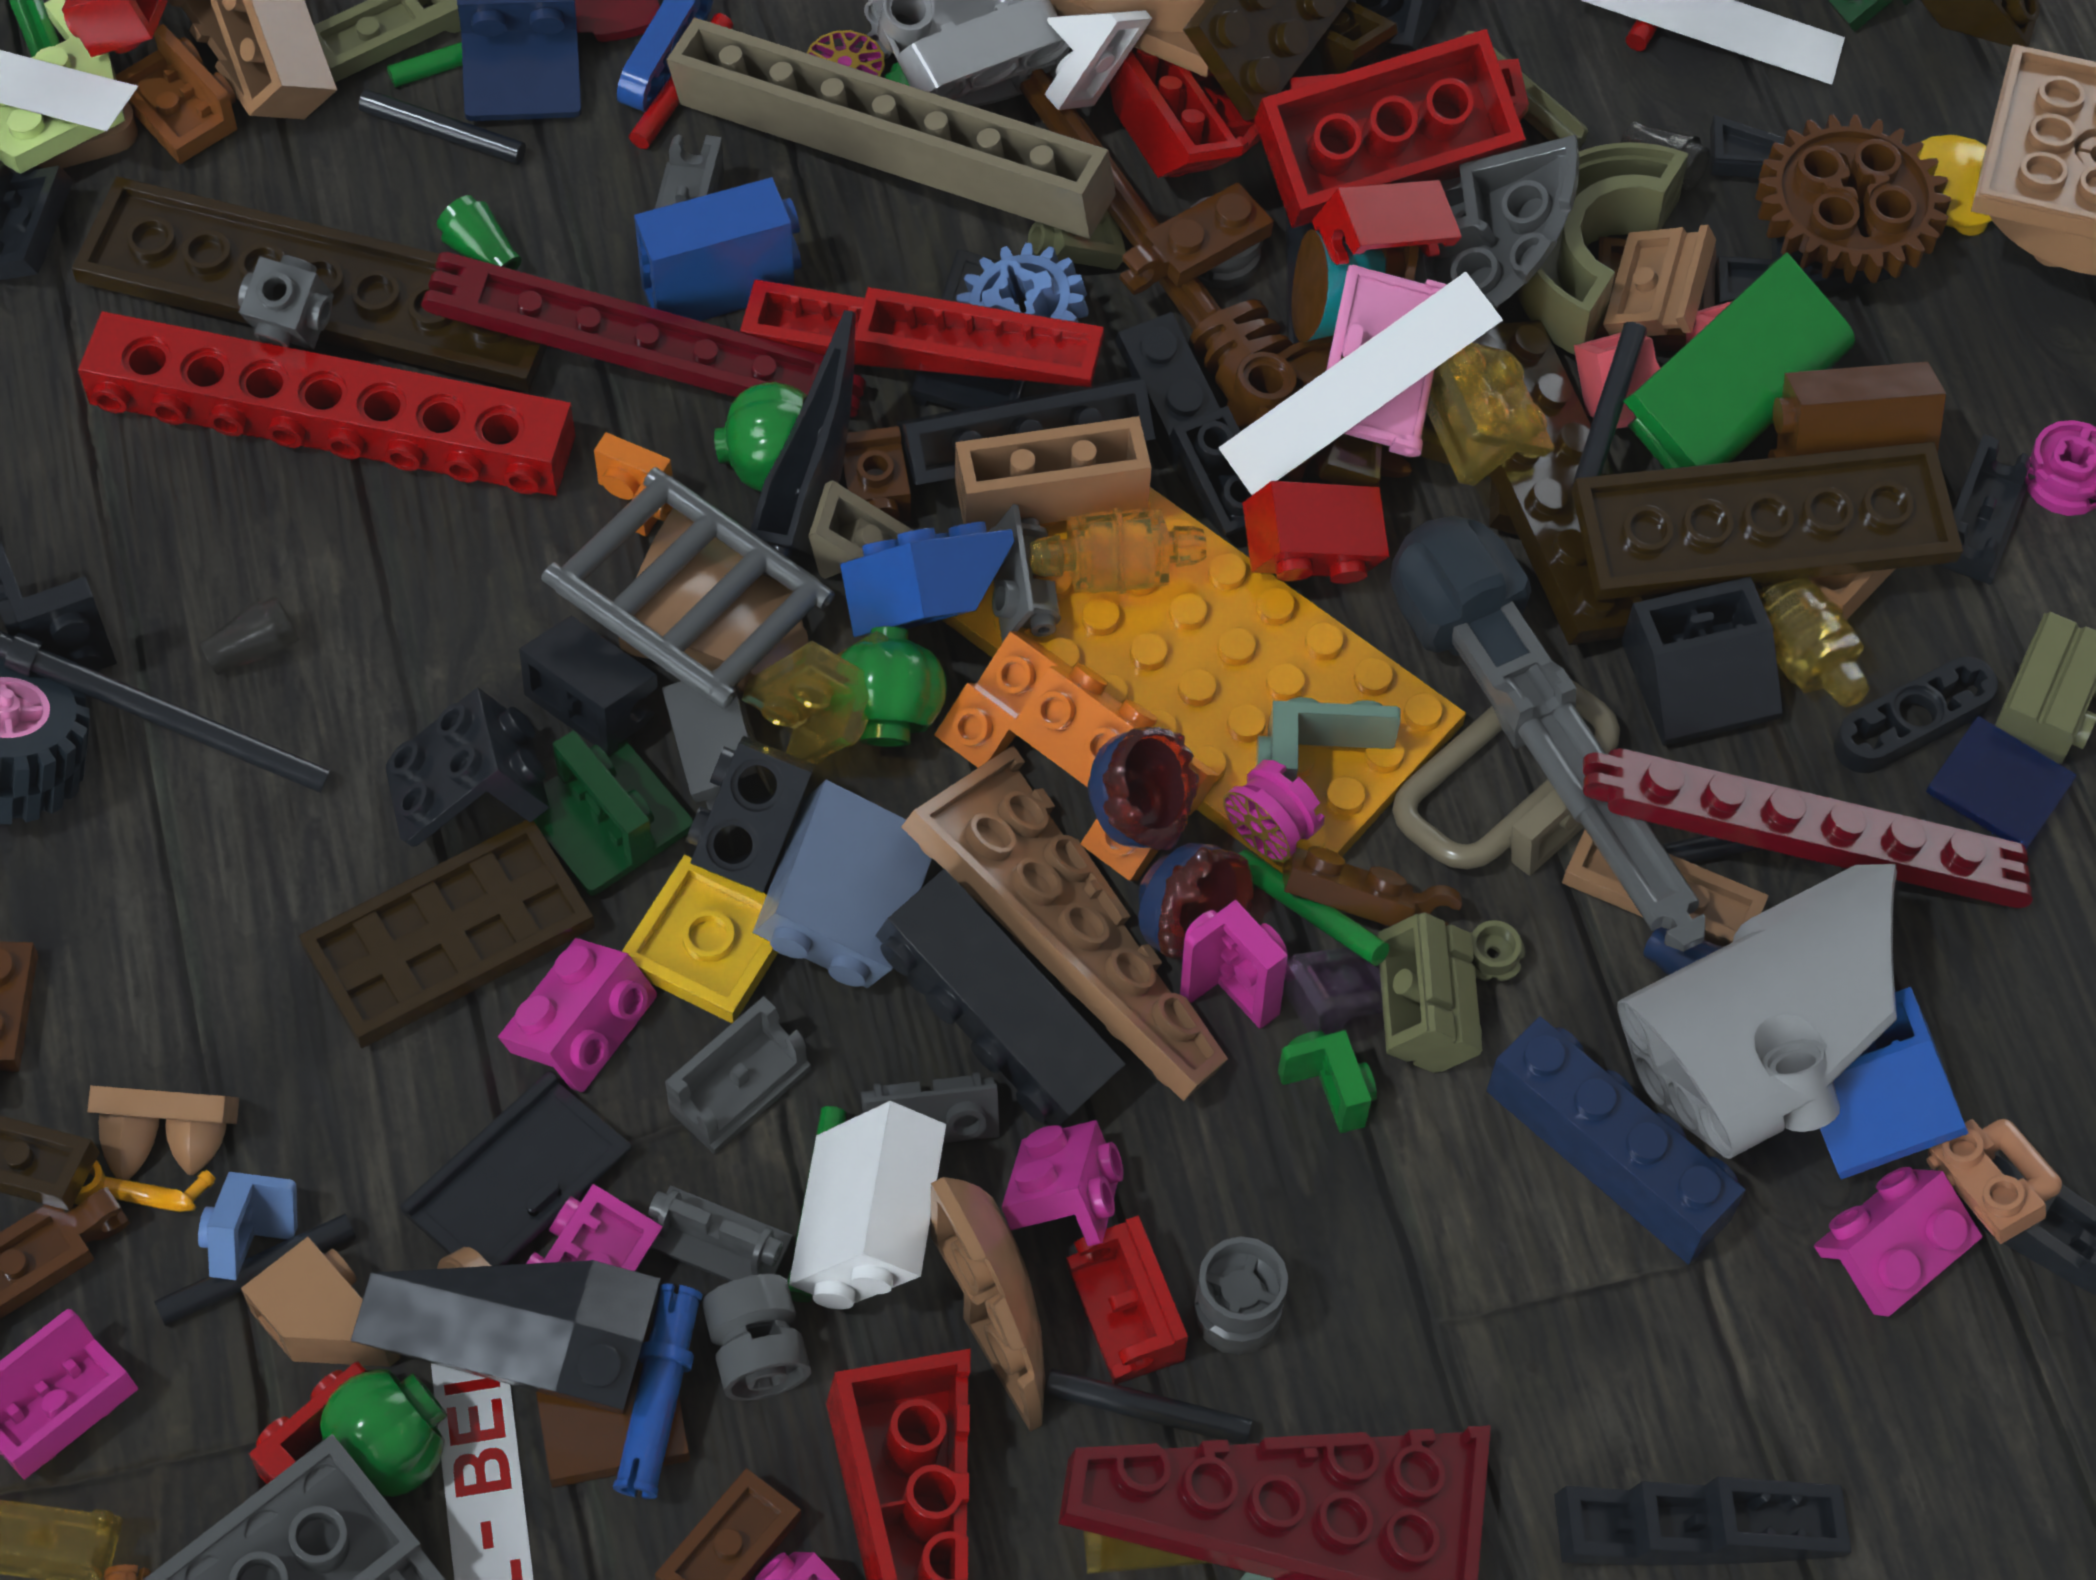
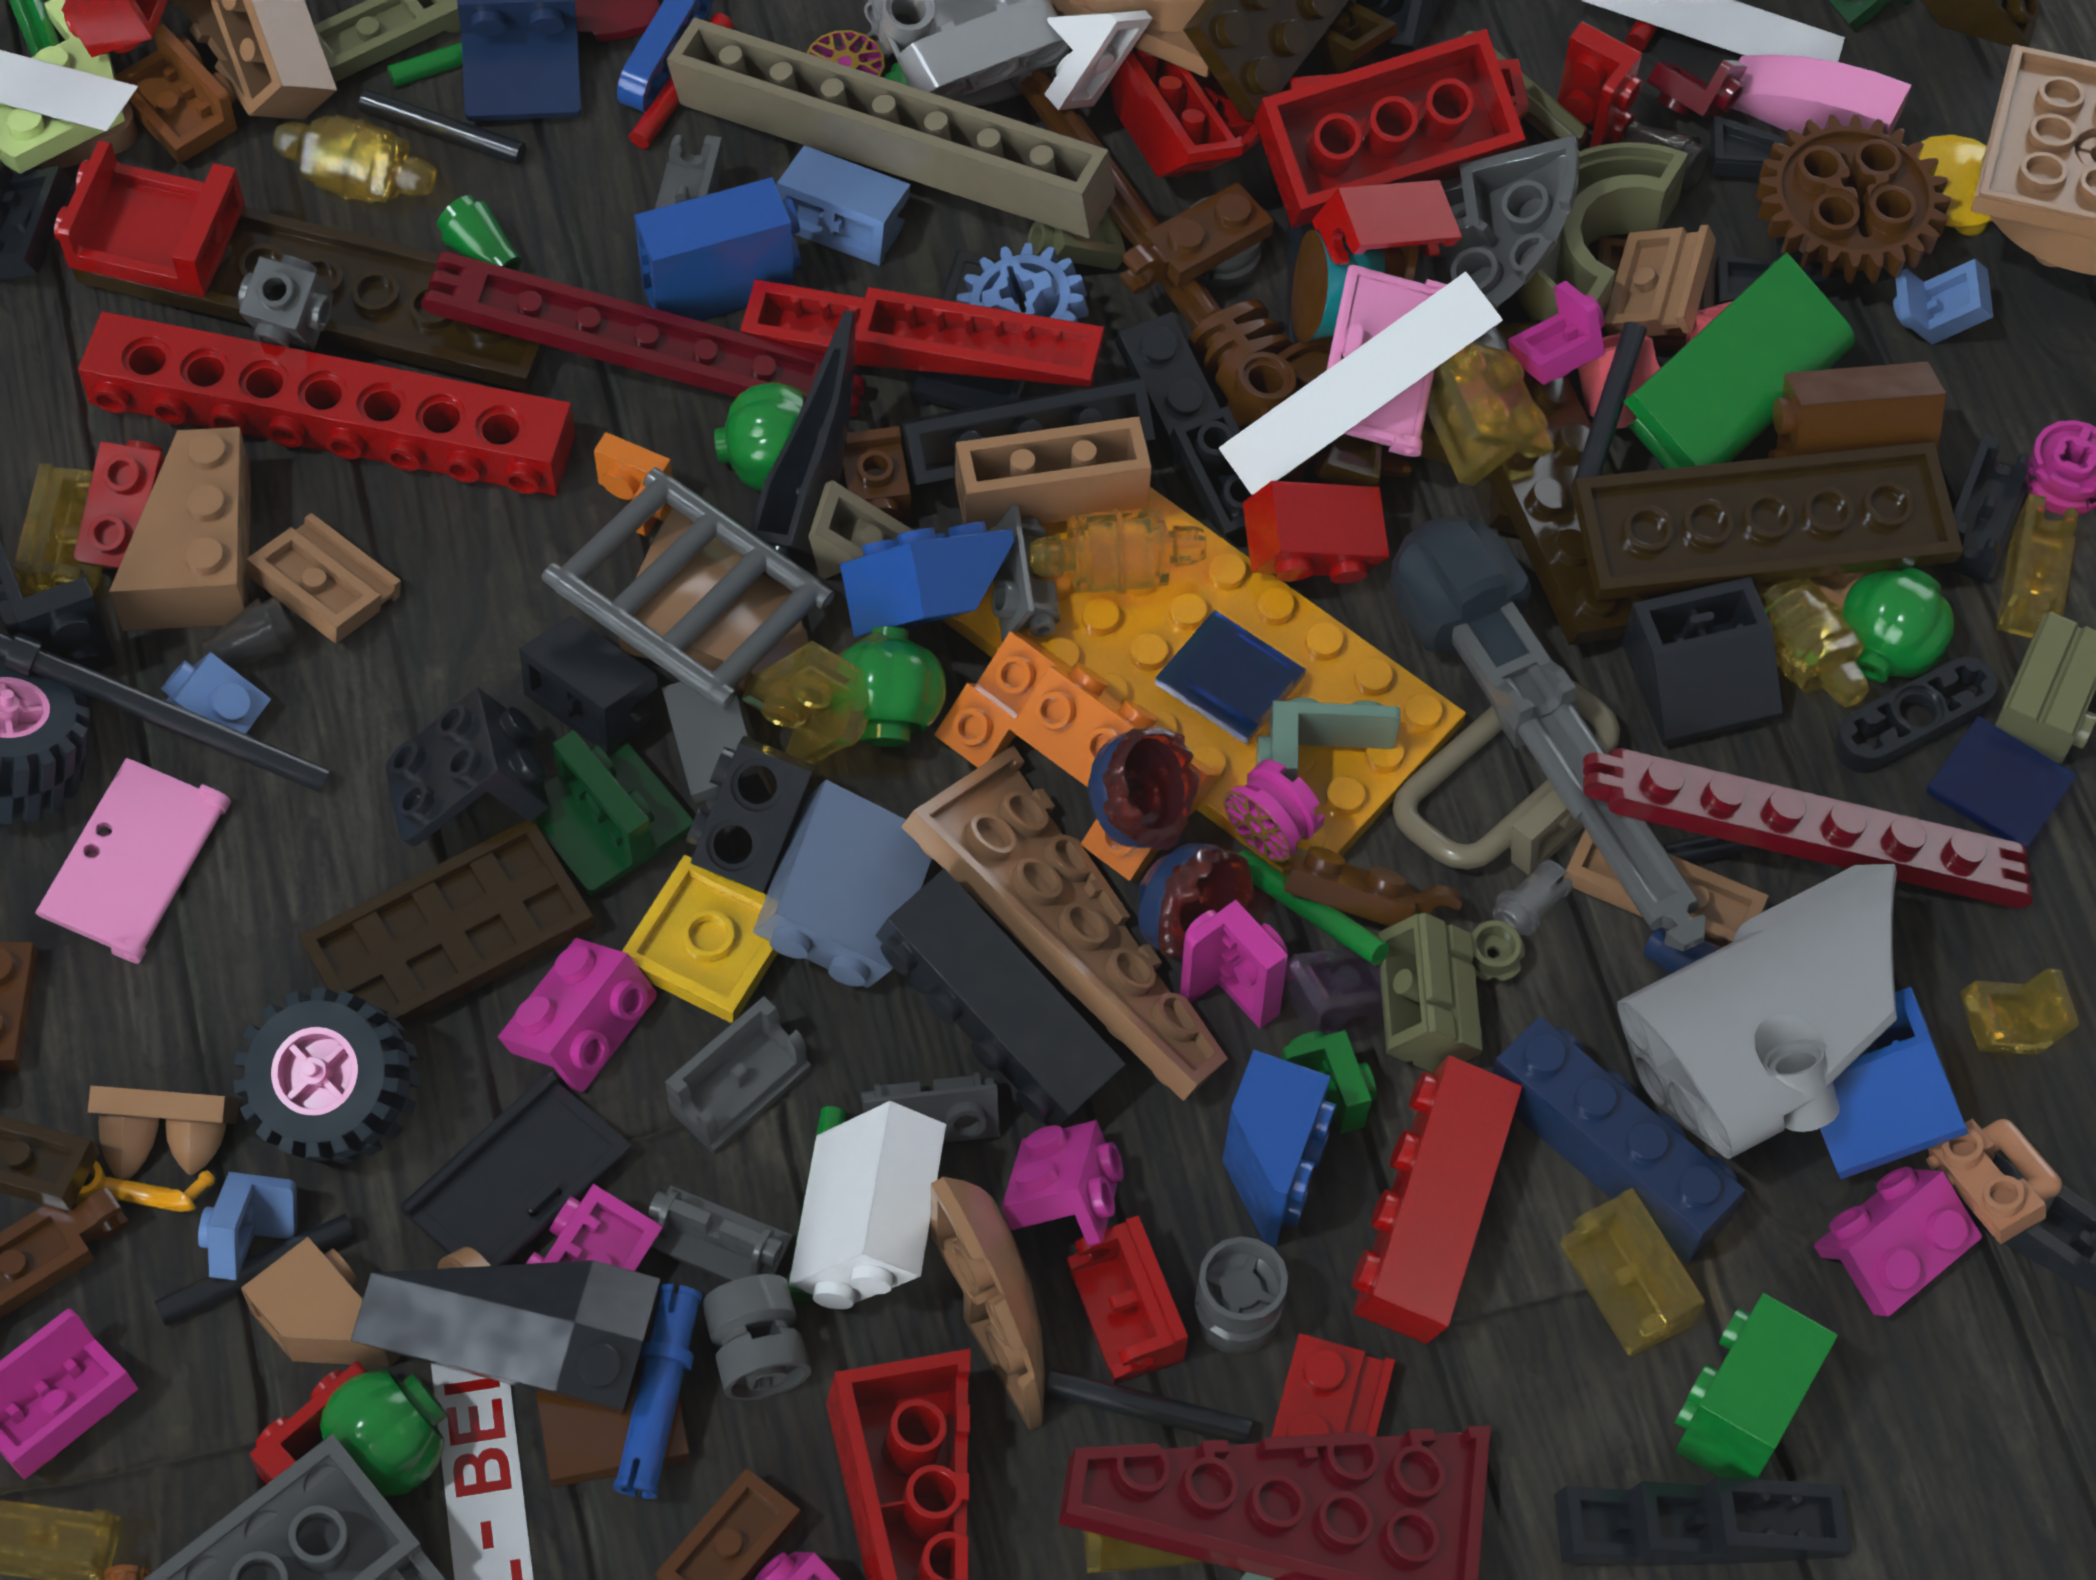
(52, 531): none -> clear yellow hinge
(116, 500): none -> red bracket
(137, 868): none -> bright pink door
(149, 223): none -> red panel
(191, 538): none -> medium nougat wedge
(216, 693): none -> medium blue bracket
(323, 578): none -> medium nougat plate
(326, 1076): none -> black wheel
(354, 159): none -> clear yellow piece
(844, 204): none -> medium blue hinge
(1230, 676): none -> clear blue piece
(1276, 1140): none -> blue slope
(1332, 1390): none -> red plate
(1436, 1199): none -> red brick
(1532, 898): none -> clear pin
(1564, 340): none -> dark pink bracket
(1600, 83): none -> red bracket
(1632, 1273): none -> clear yellow hinge
(1686, 91): none -> dark red bracket
(1747, 1404): none -> green slope
(1800, 88): none -> bright pink slope
(1899, 623): none -> green plant
(1945, 302): none -> medium blue bracket
(2020, 1015): none -> clear yellow bracket
(2036, 568): none -> clear yellow hinge

